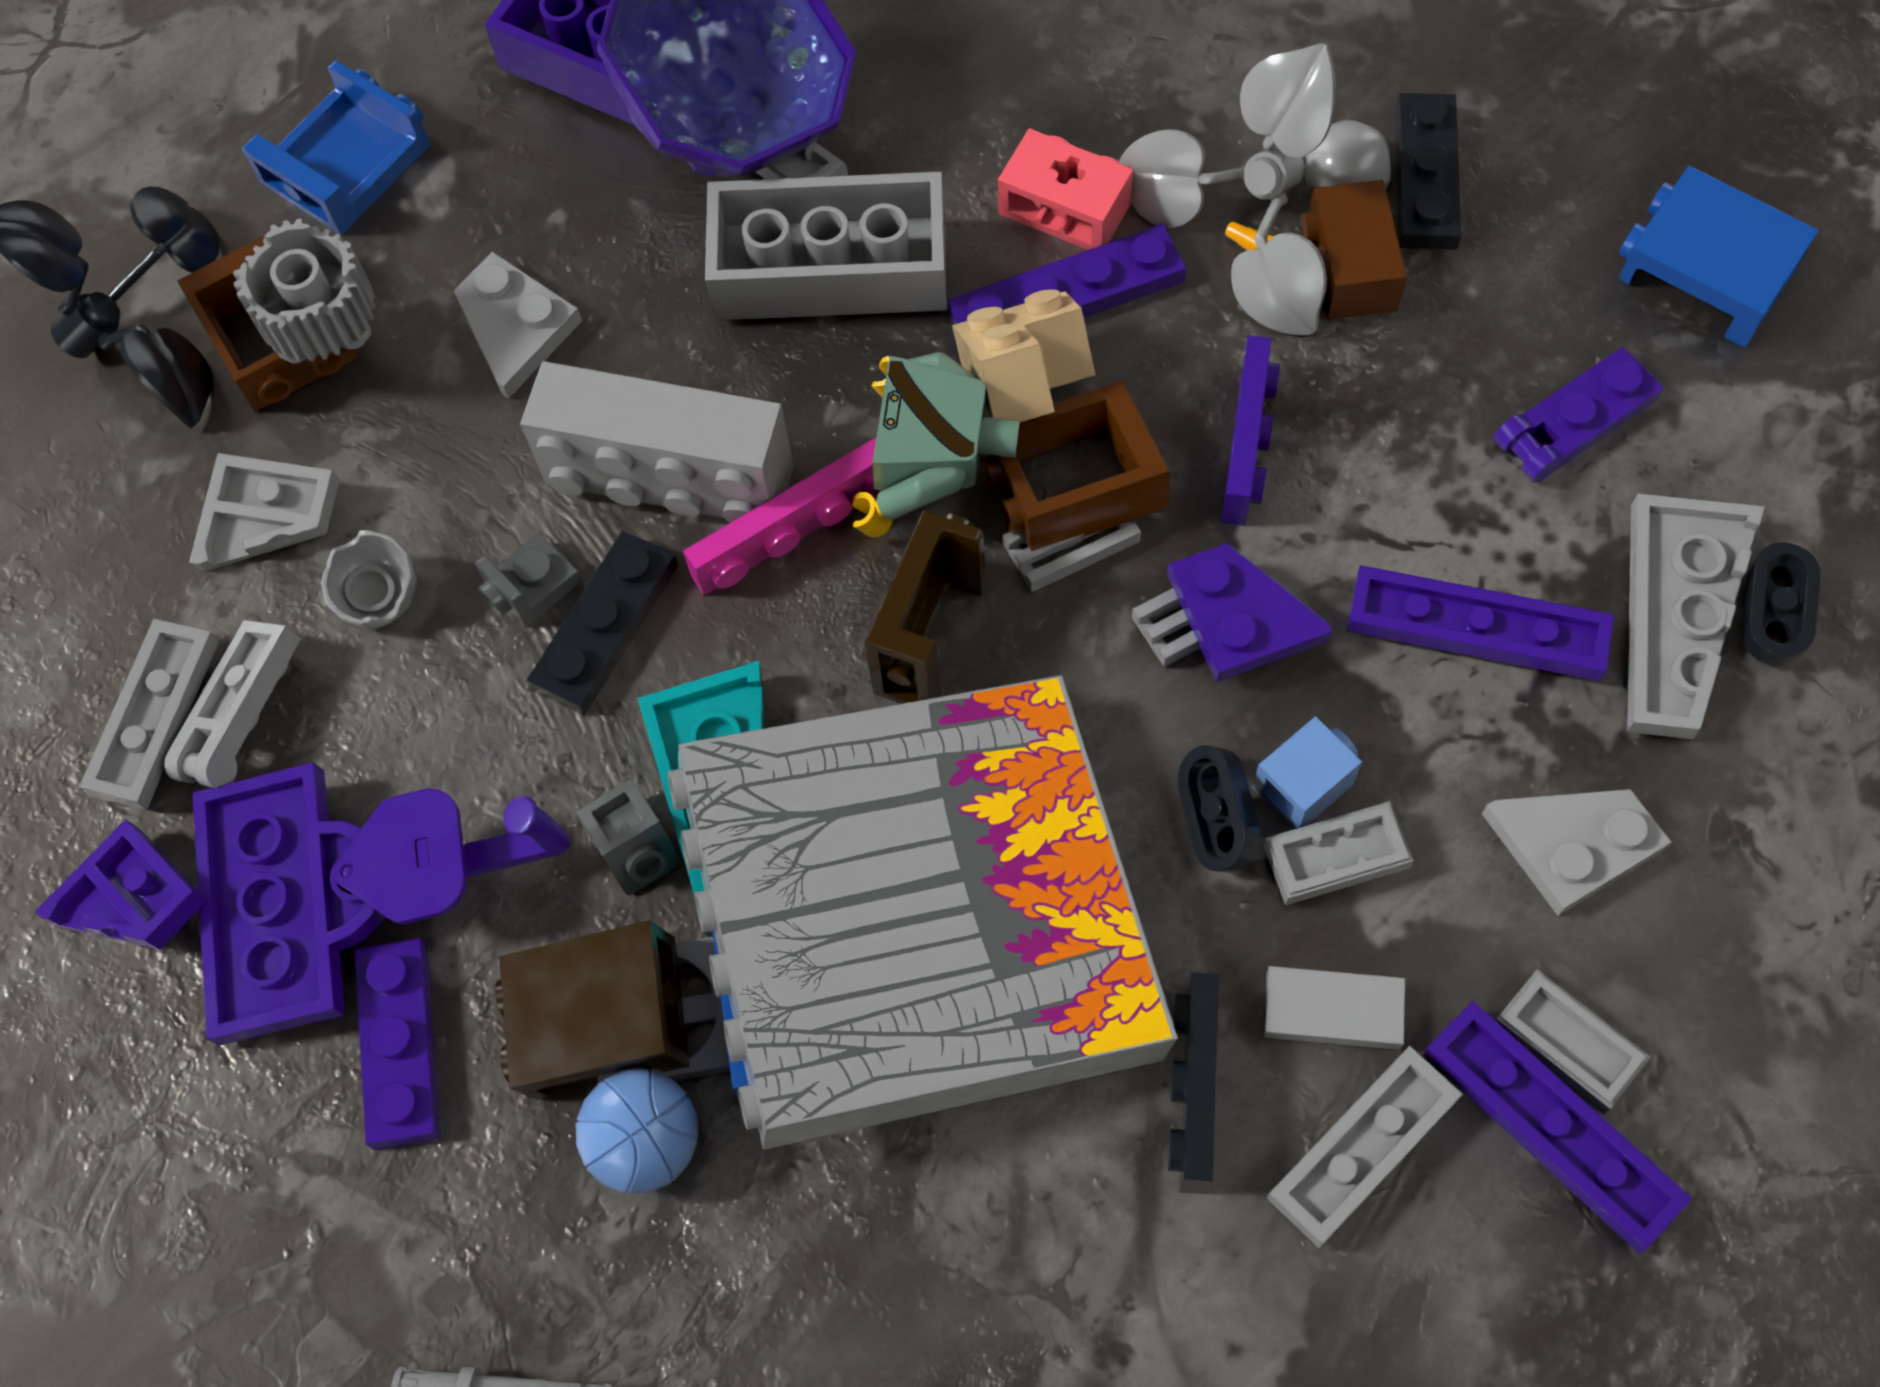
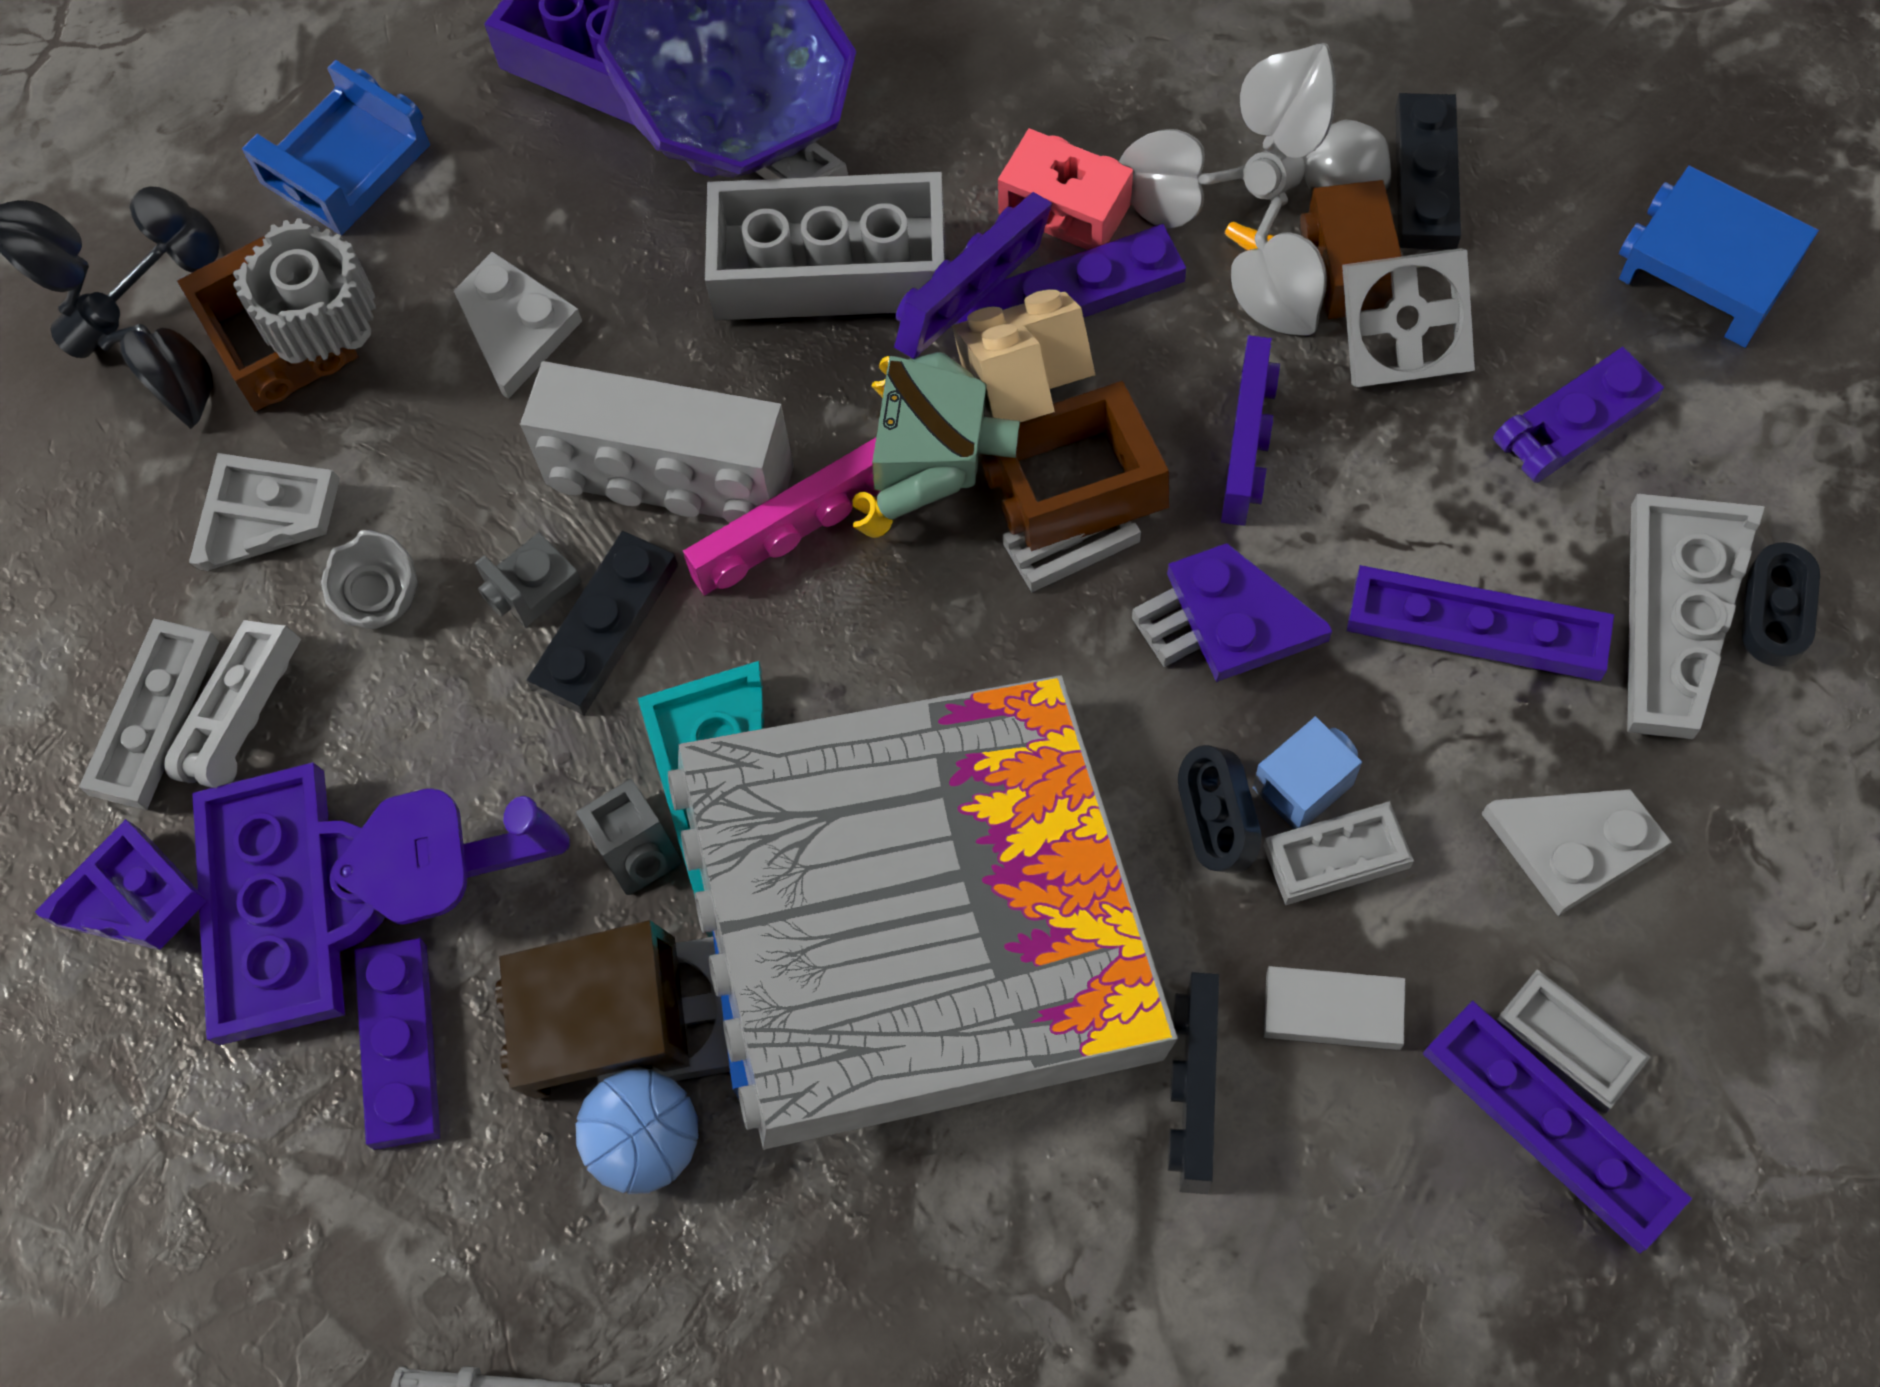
(939, 556): dark brown panel -> none
(971, 275): none -> dark purple plate
(1359, 279): none -> light grey piece
(1364, 1146): light grey plate -> none

